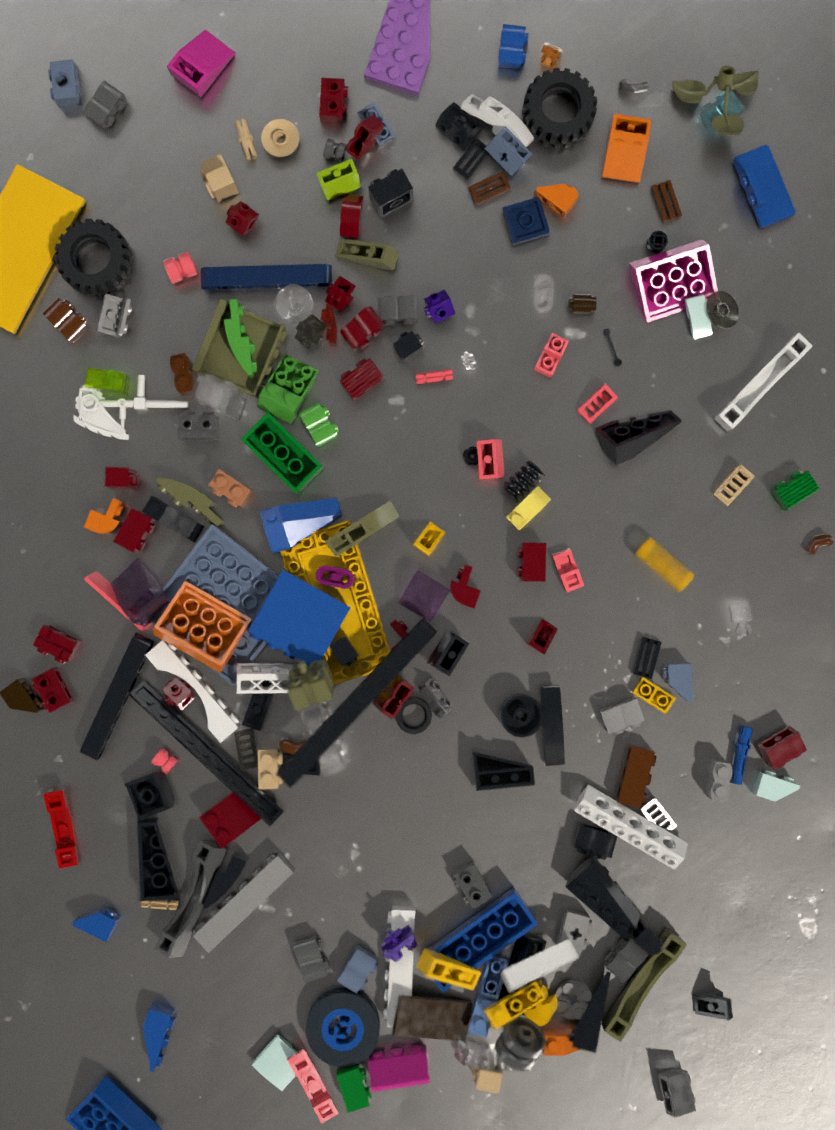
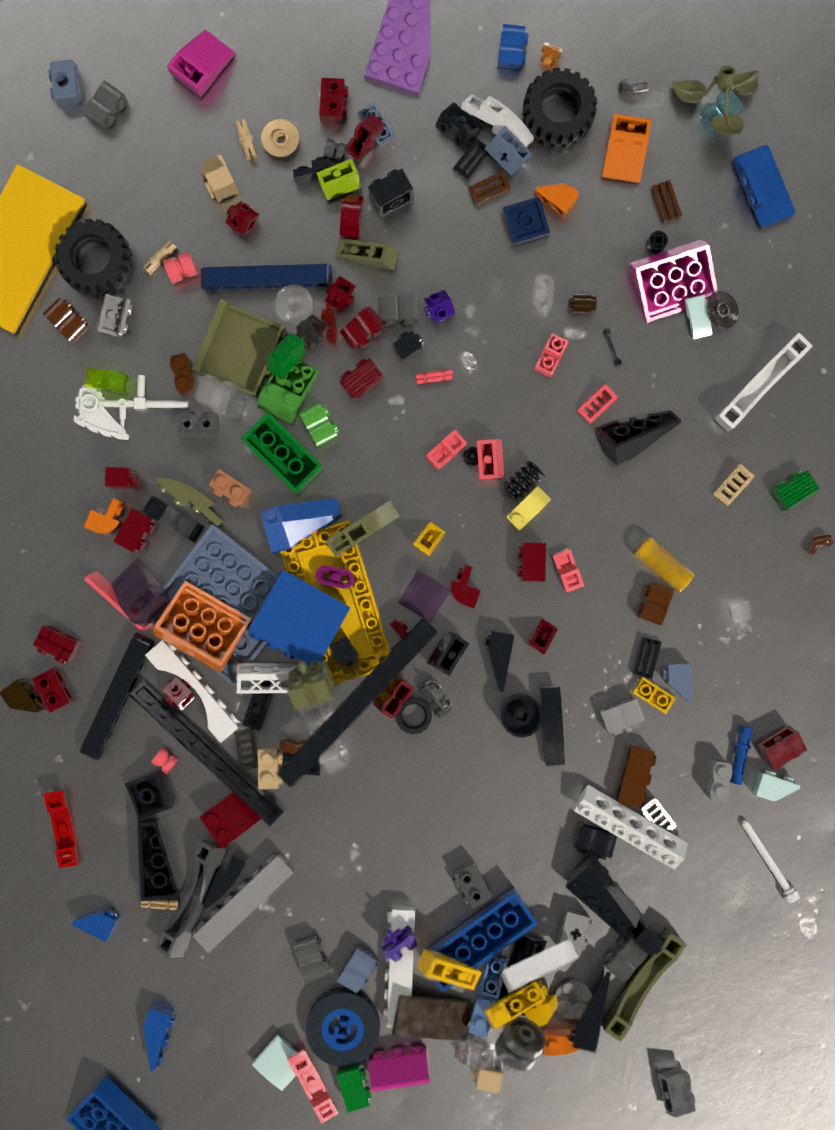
(163, 254): none -> tan pin
(241, 346): bright green slope -> none
(285, 355): none -> green brick
(305, 173): none -> black slope
(446, 450): none -> coral slope
(499, 652): none -> black slope
(499, 773): black wedge -> none
(655, 603): none -> reddish brown brick
(713, 1005): black slope -> none
(790, 894): none -> white piece

